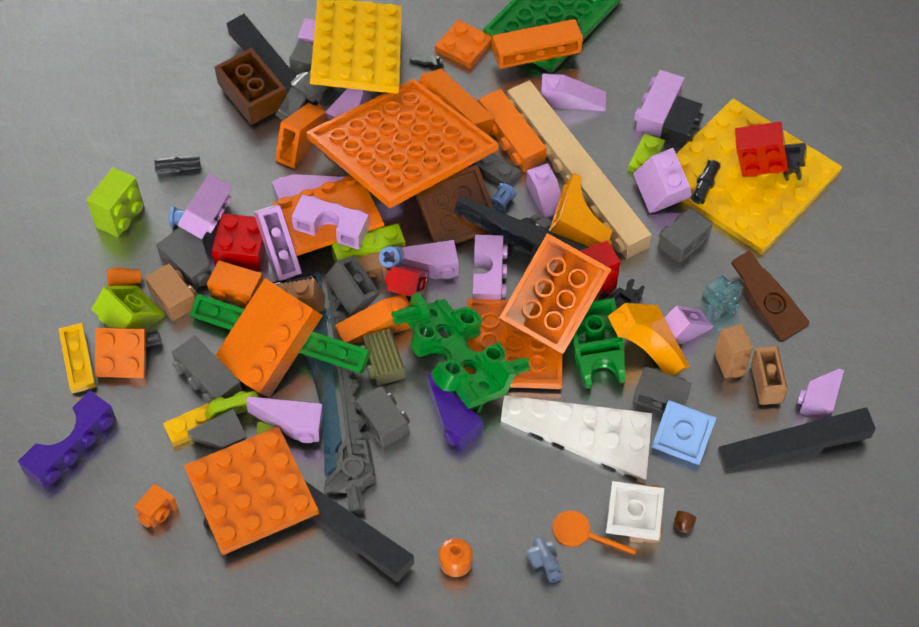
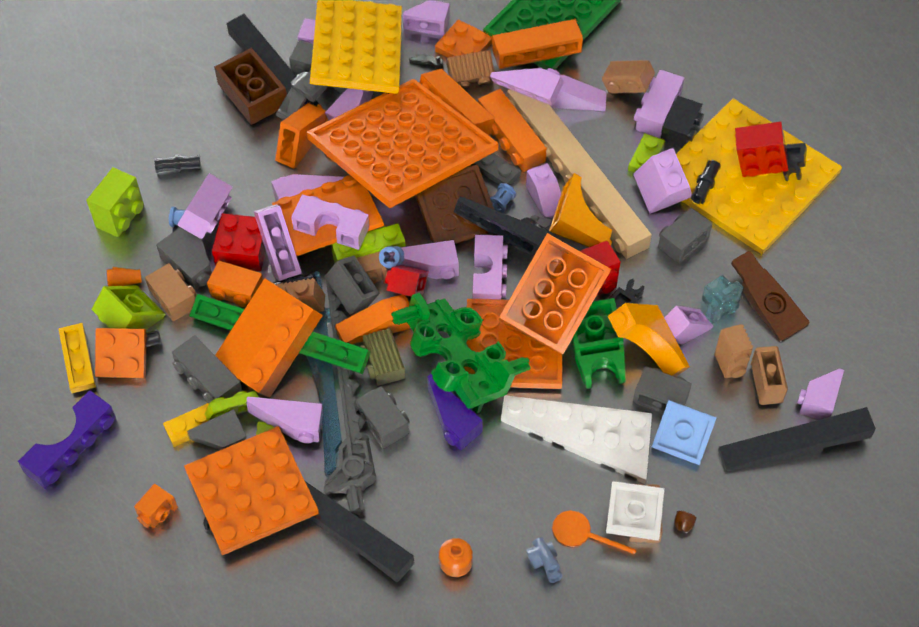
(428, 17): none -> lavender slope
(471, 68): none -> medium nougat brick
(534, 83): none -> lavender slope
(628, 76): none -> medium nougat brick

